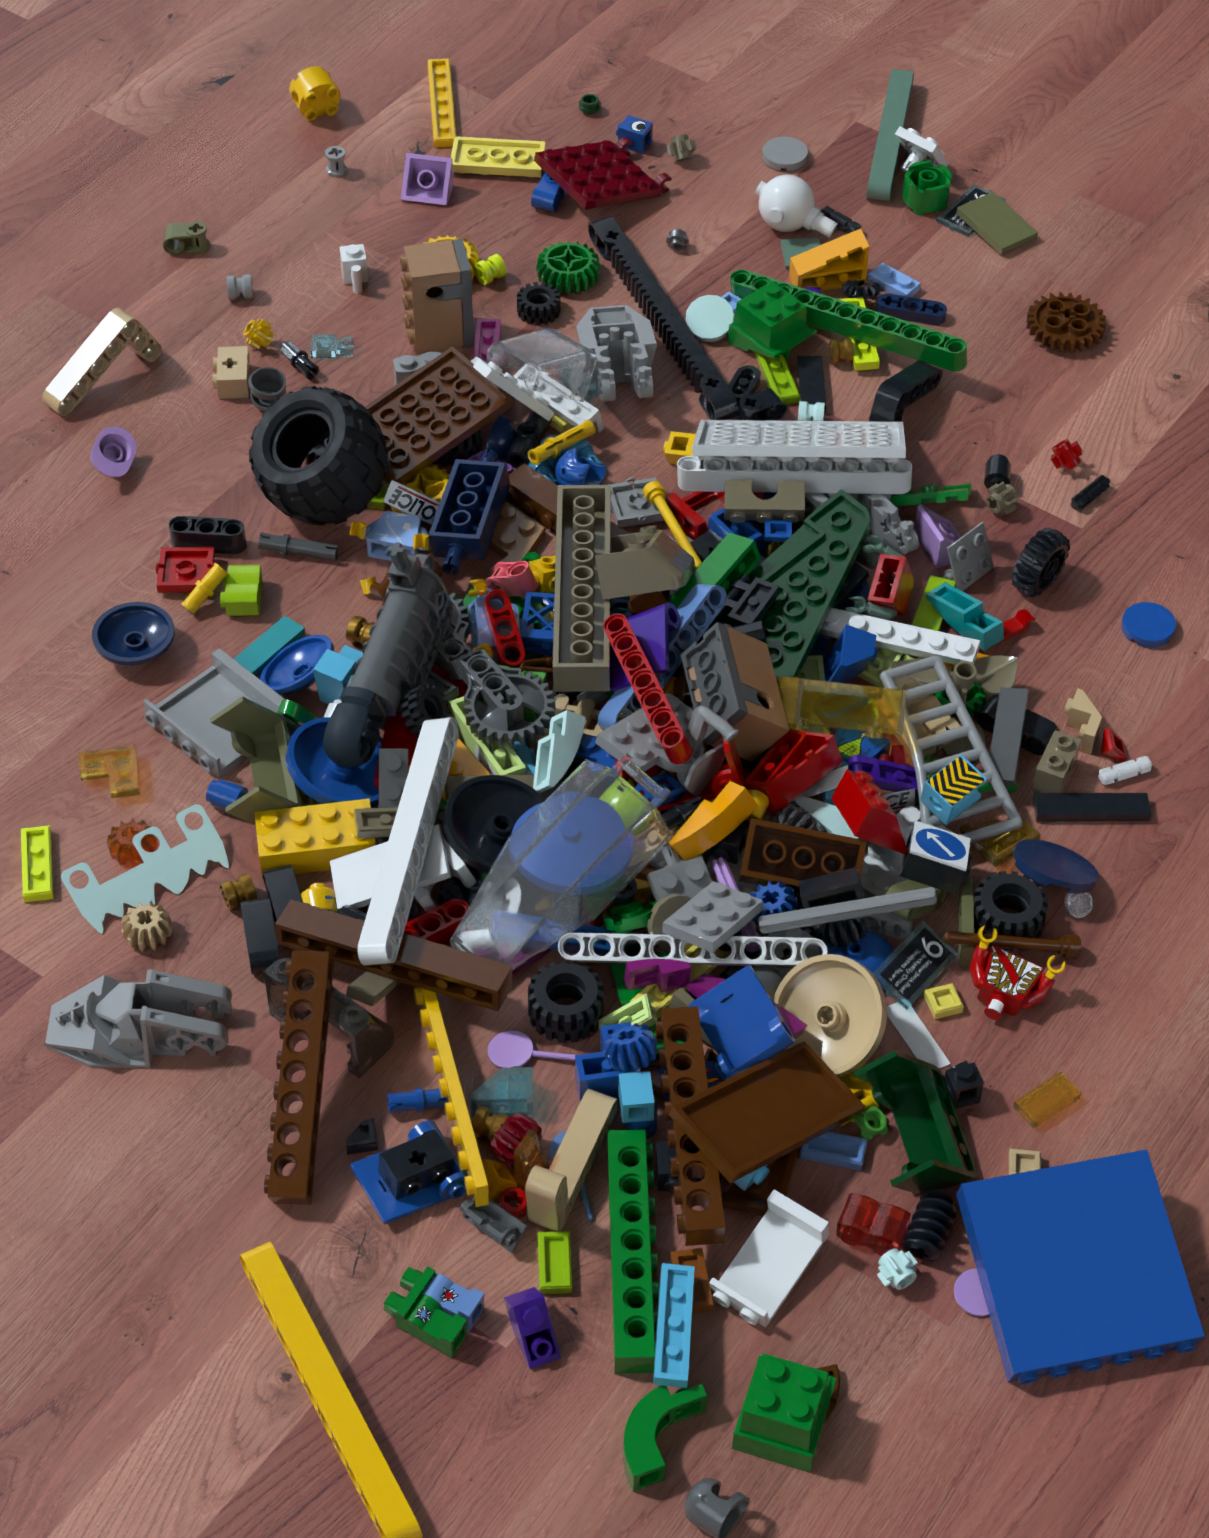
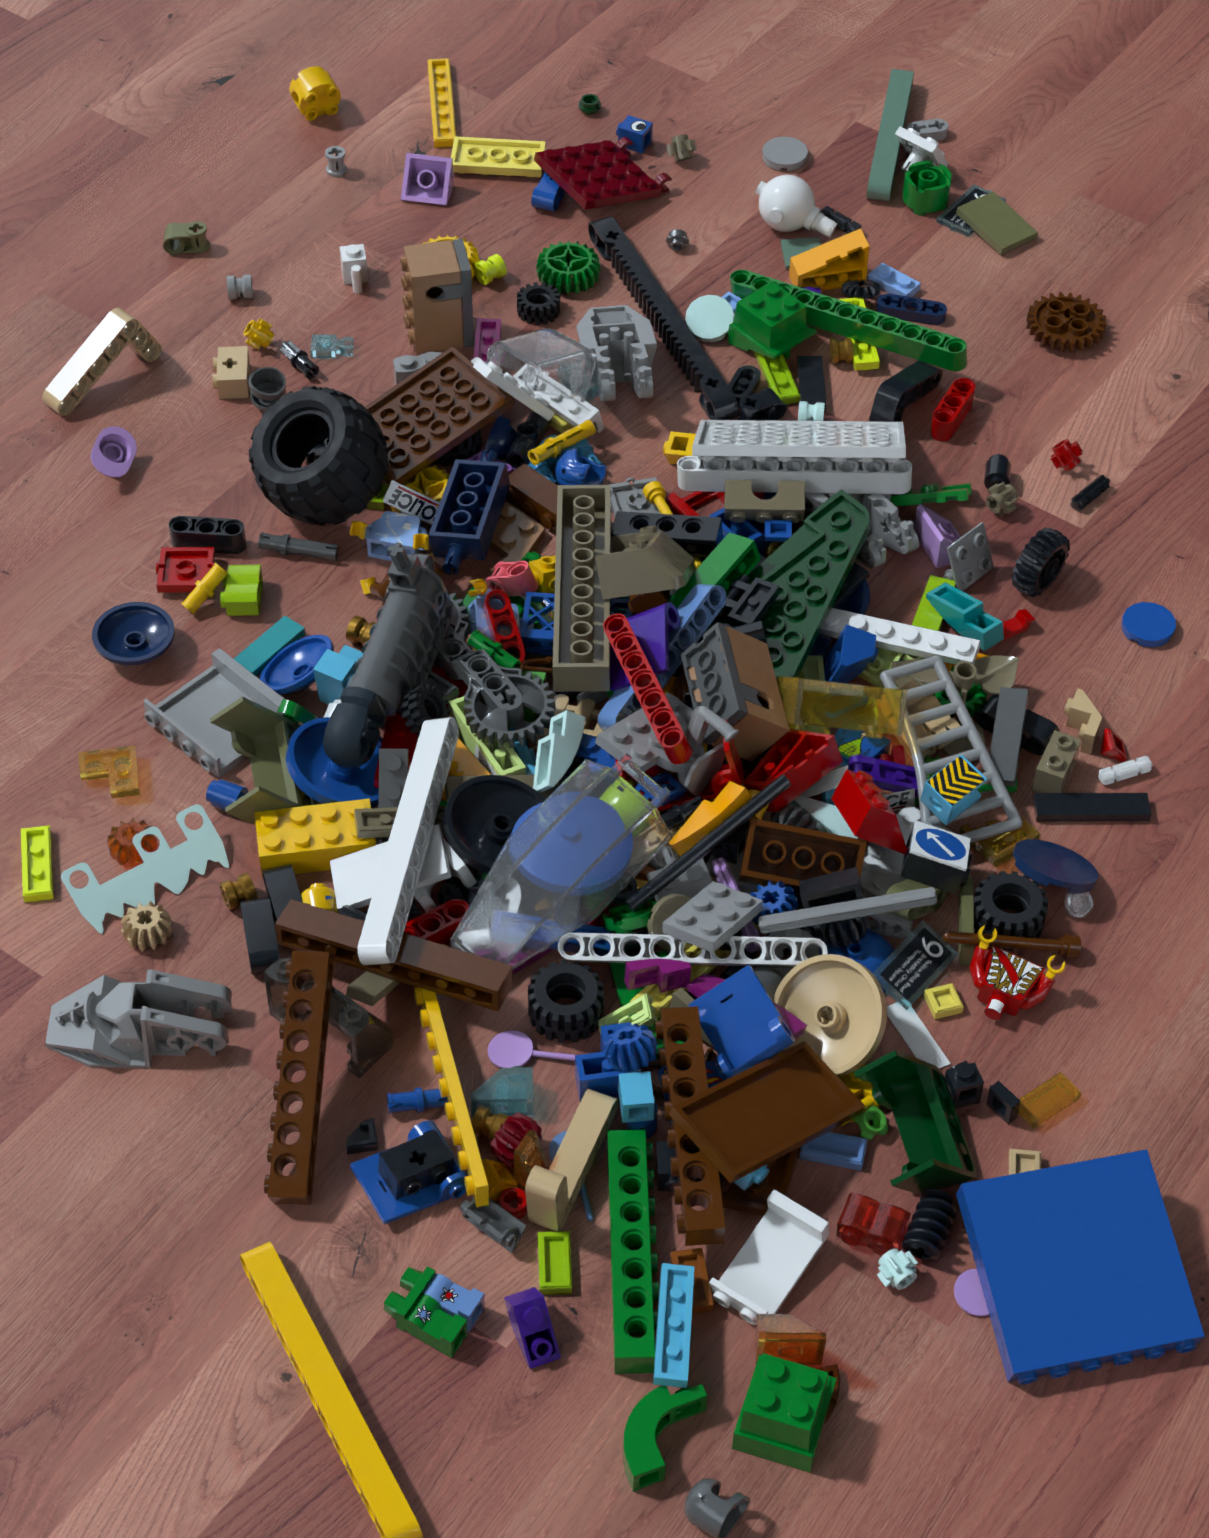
(494, 650): none -> green pin
(693, 533): none -> black brick
(707, 843): none -> black piece
(789, 1339): none -> clear orange slope
(890, 584): red torso -> none
(933, 128): none -> light grey beam
(952, 409): none -> red beam
(1003, 1102): none -> black tile

